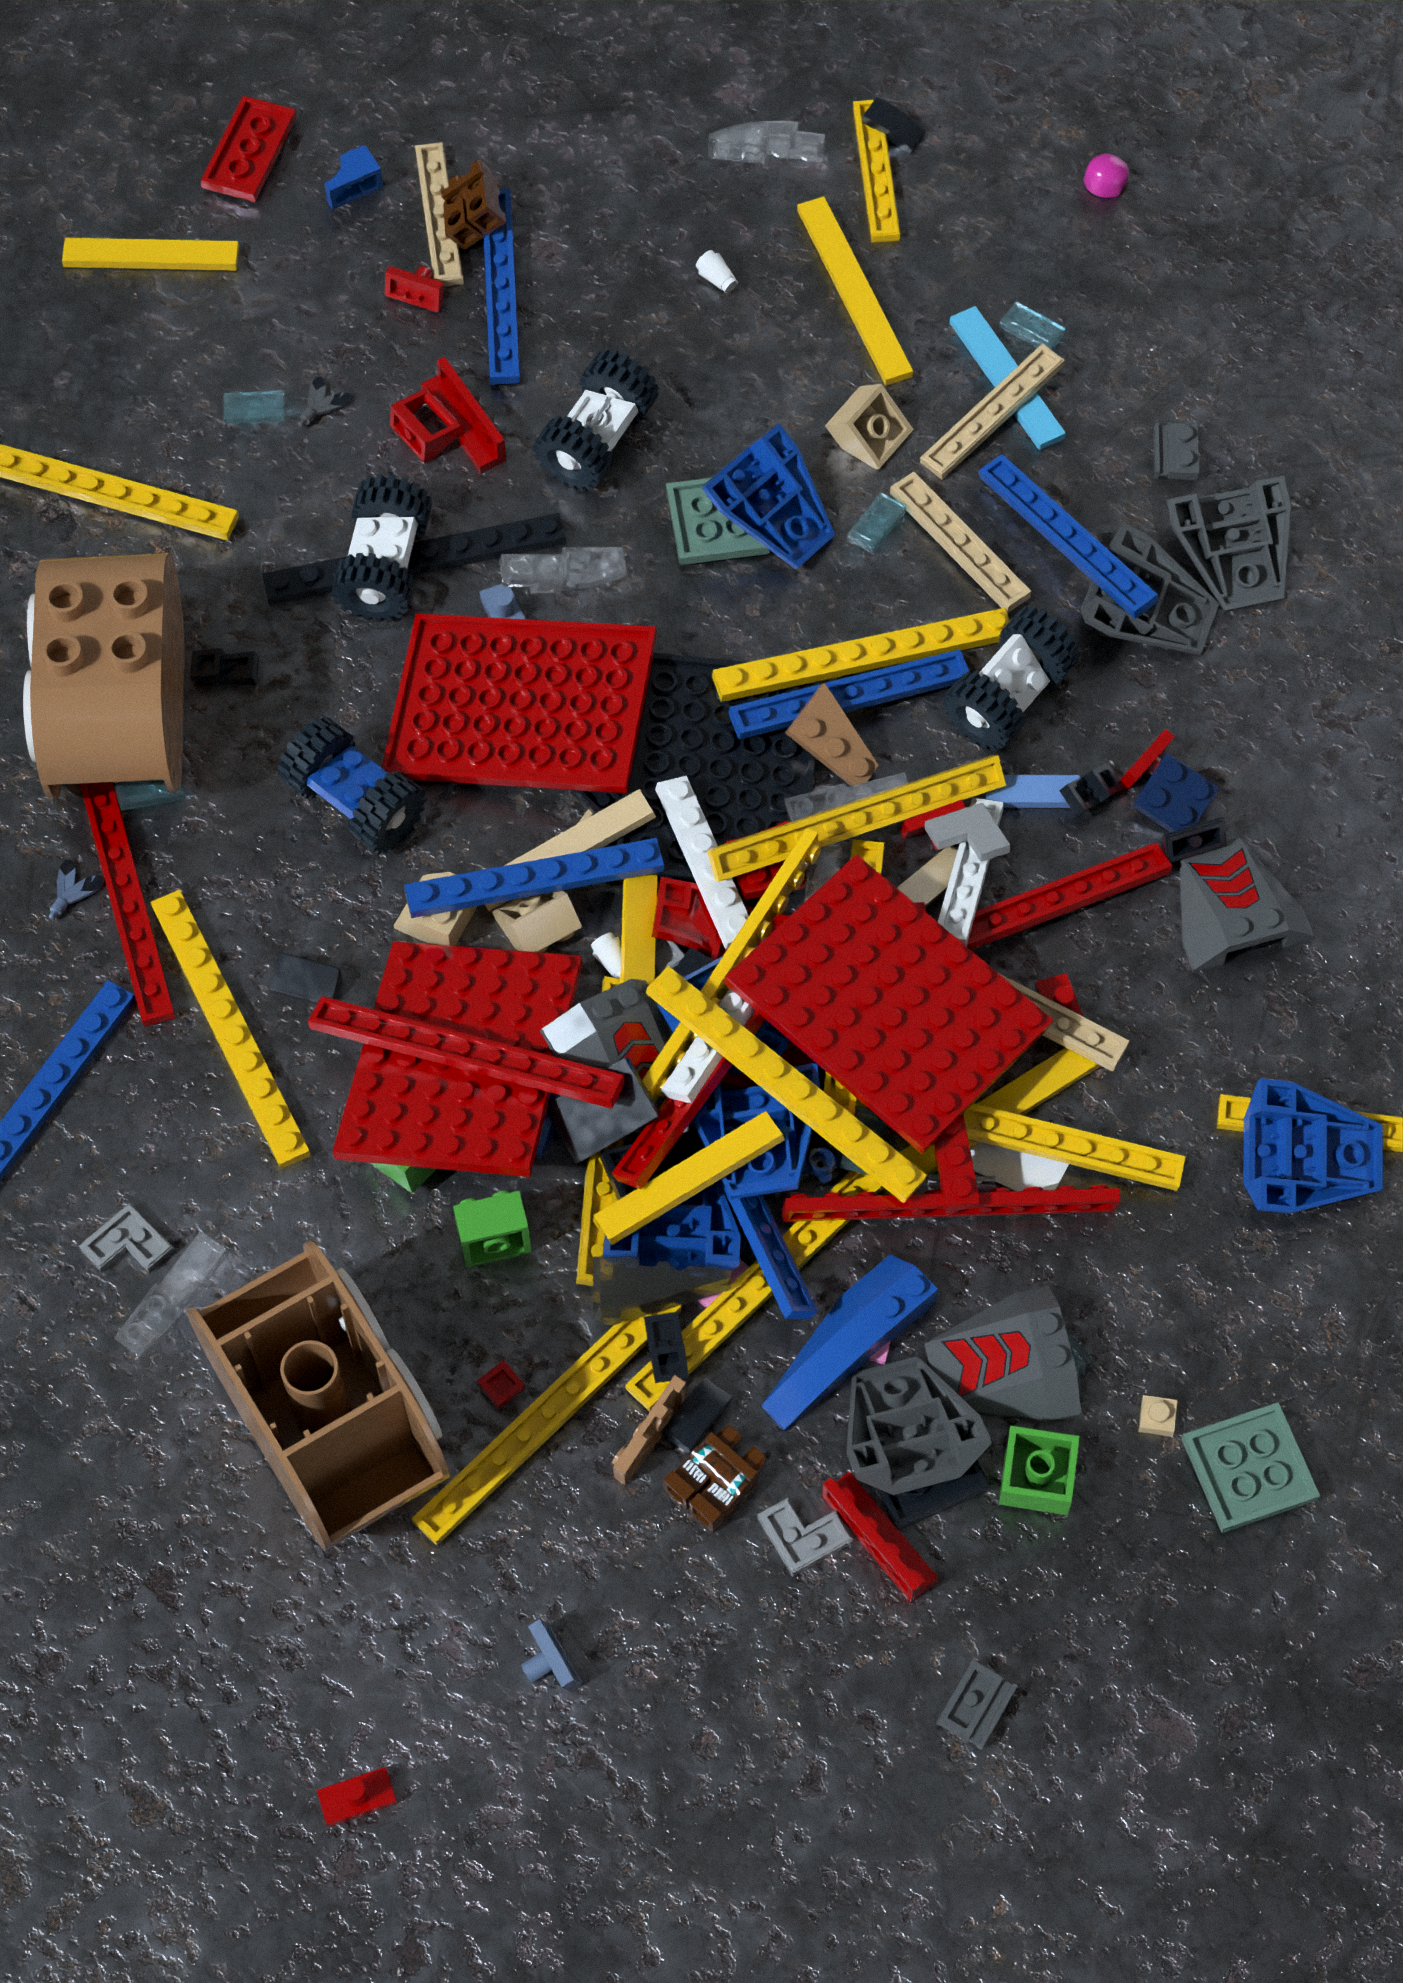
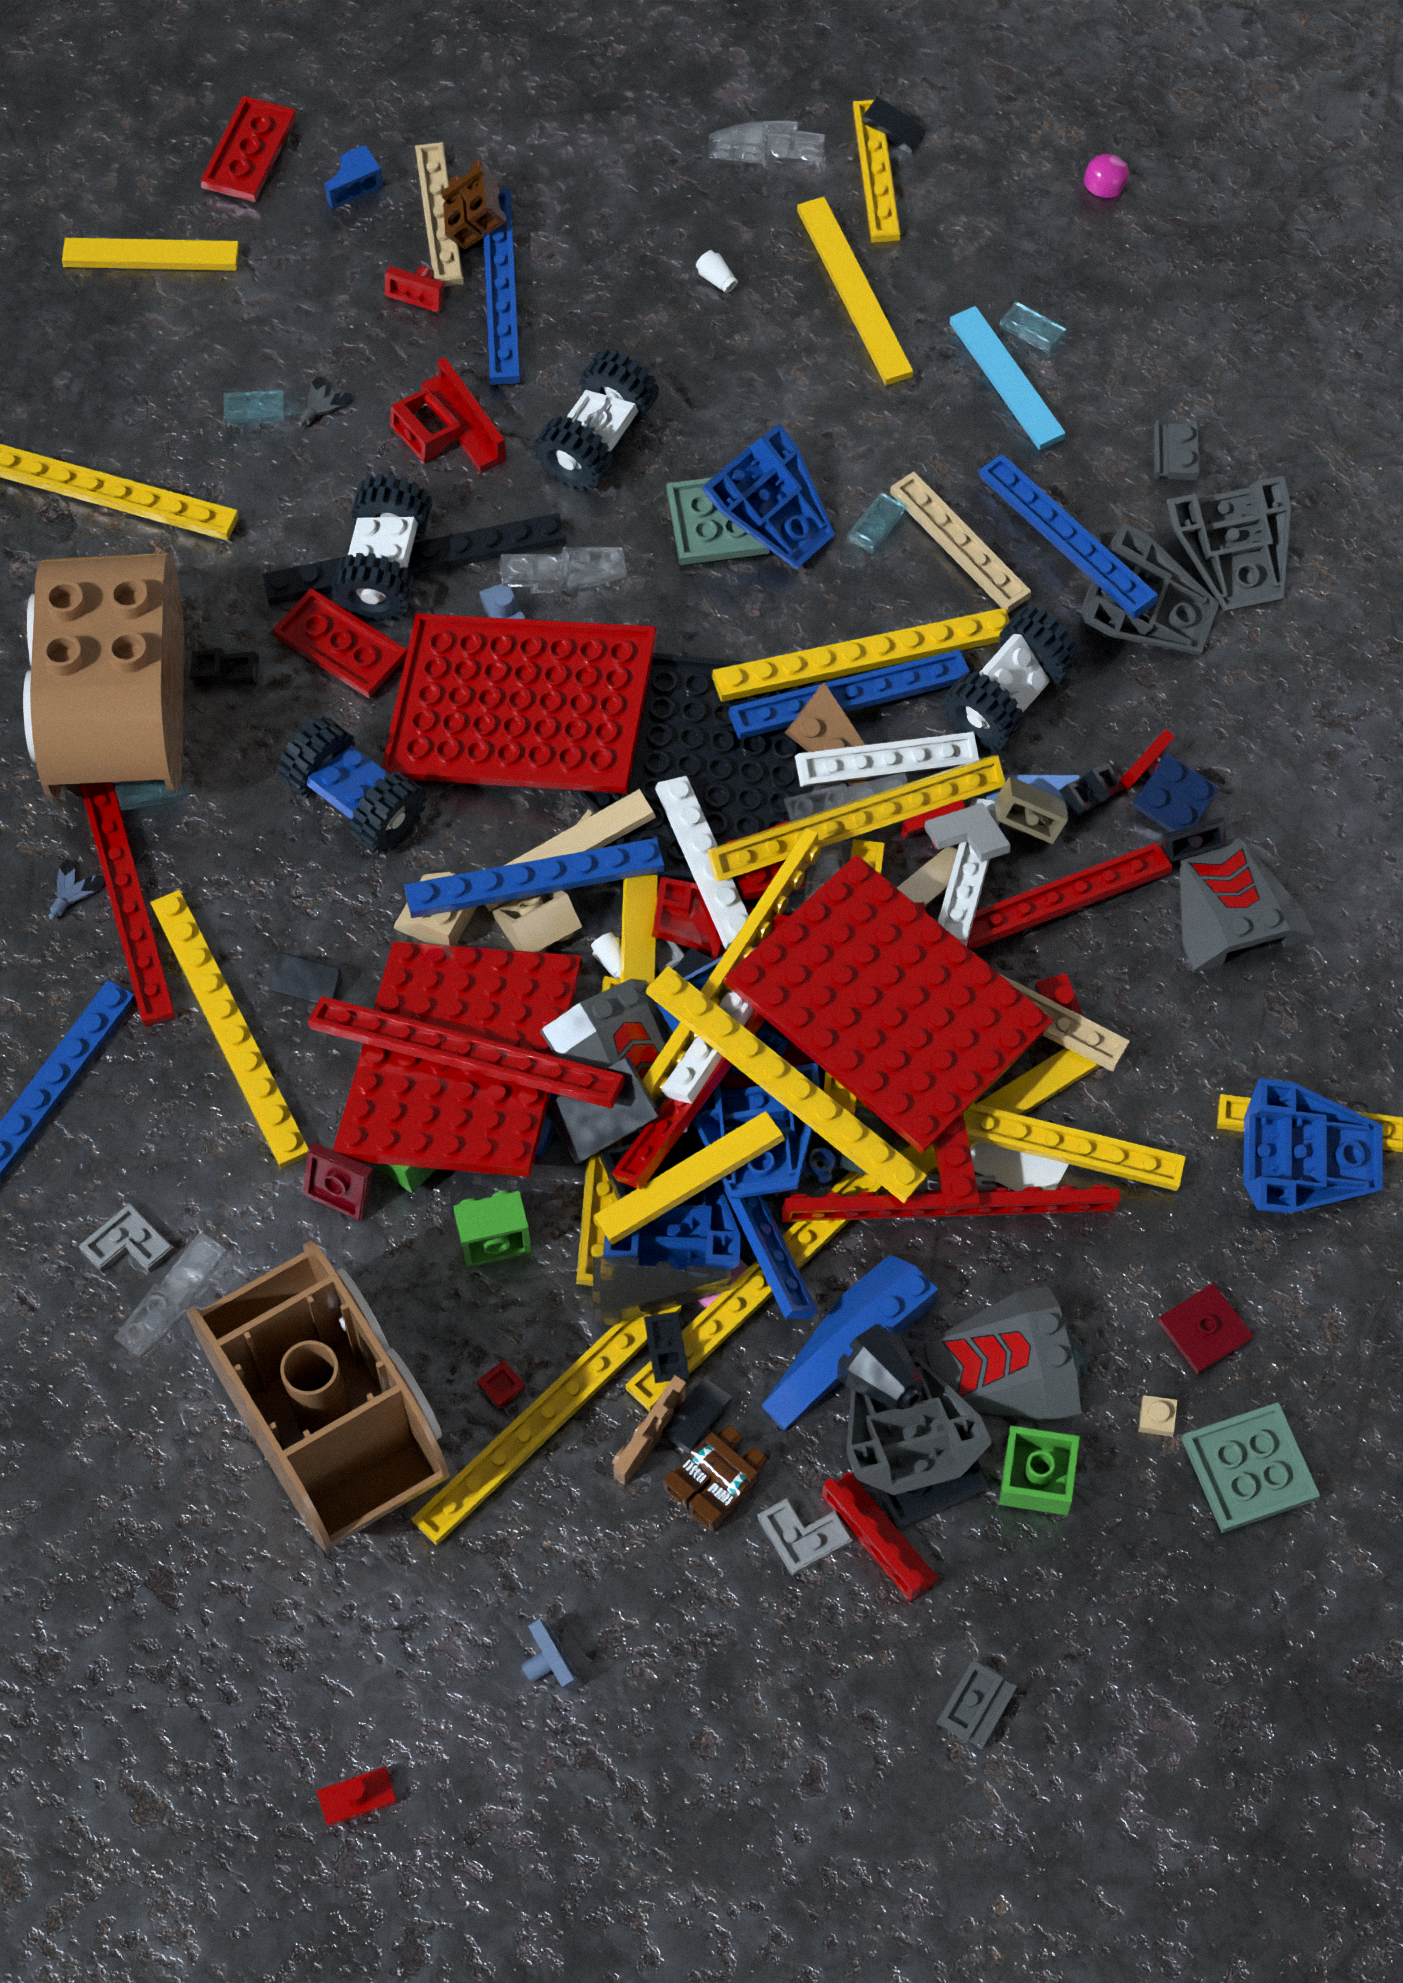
(337, 1181): none -> dark red plate
(340, 643): none -> red plate
(869, 425): tan slope -> none
(881, 1368): none -> black cone
(886, 759): none -> white plate
(992, 411): tan tile -> none
(1031, 810): none -> dark tan brick
(1205, 1328): none -> dark red plate

